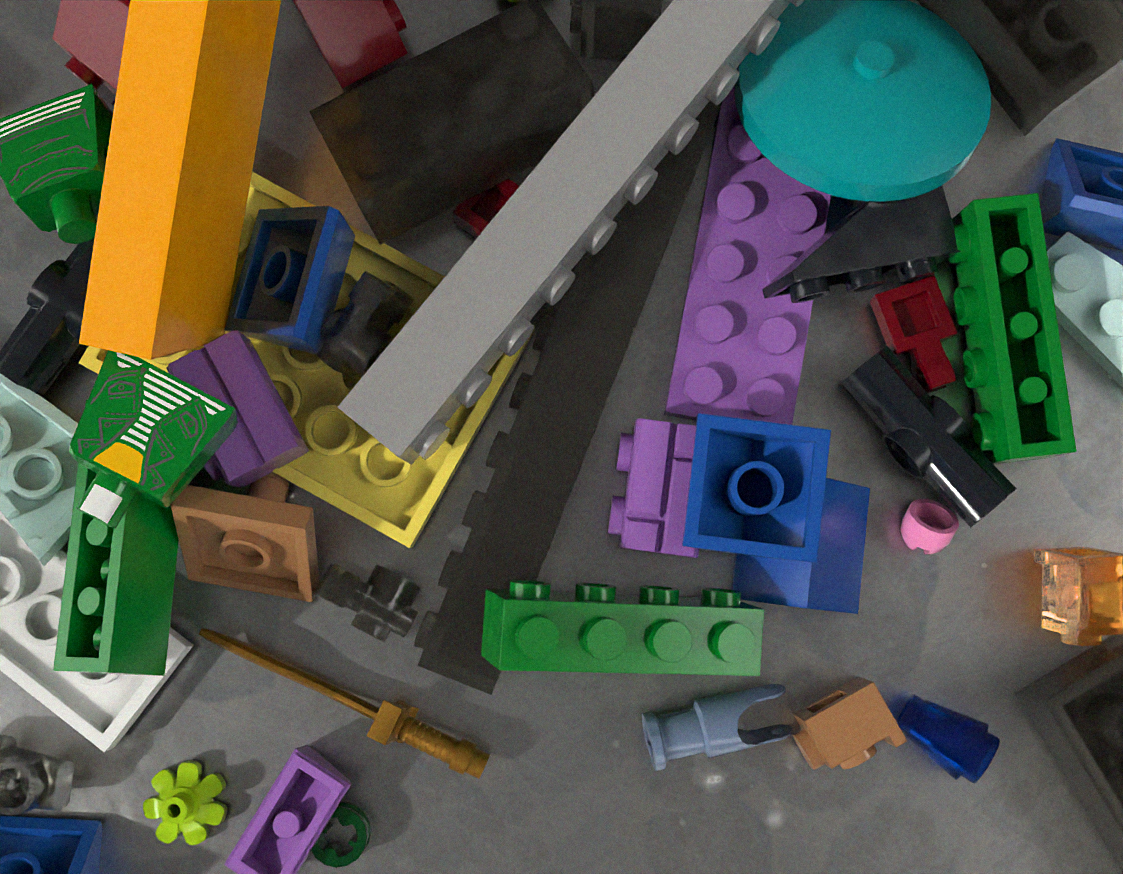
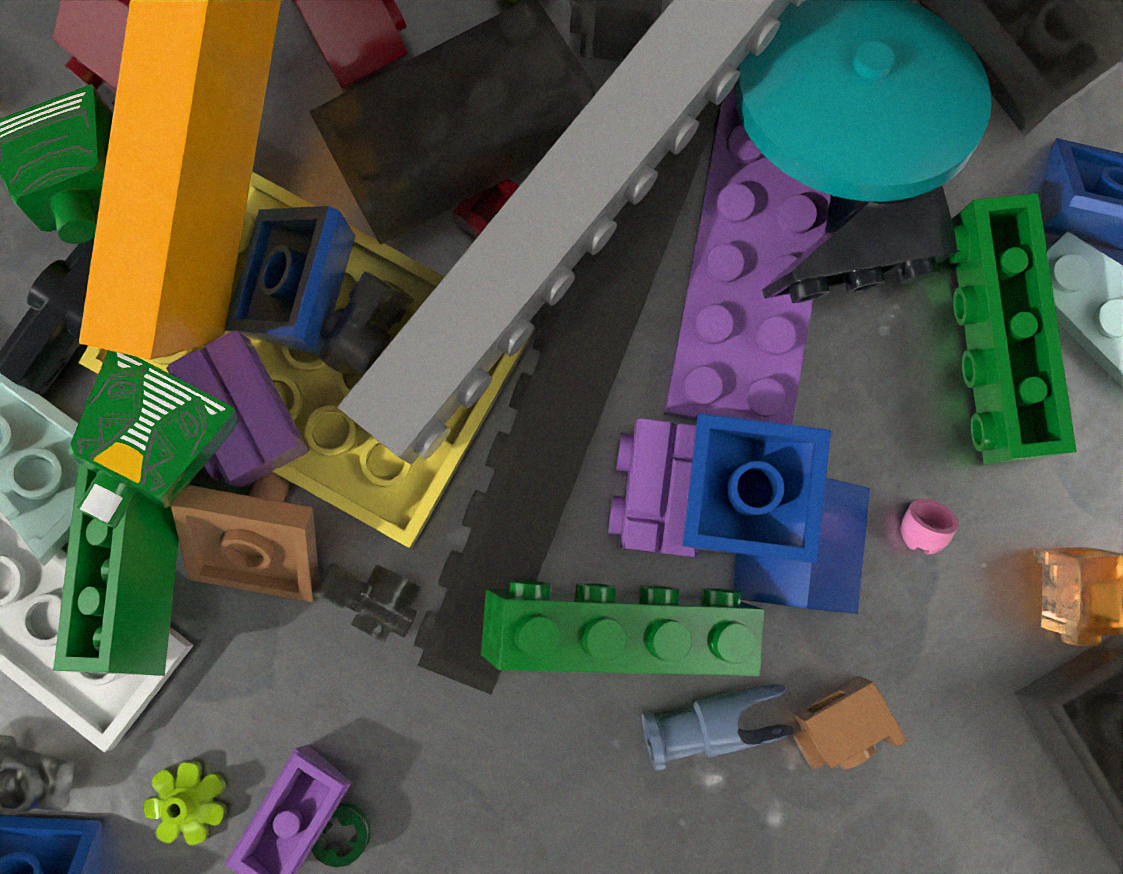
(391, 721): pearl gold sword -> none
(916, 322): dark red plate -> none
(928, 437): black piece -> none
(949, 738): clear blue cone -> none

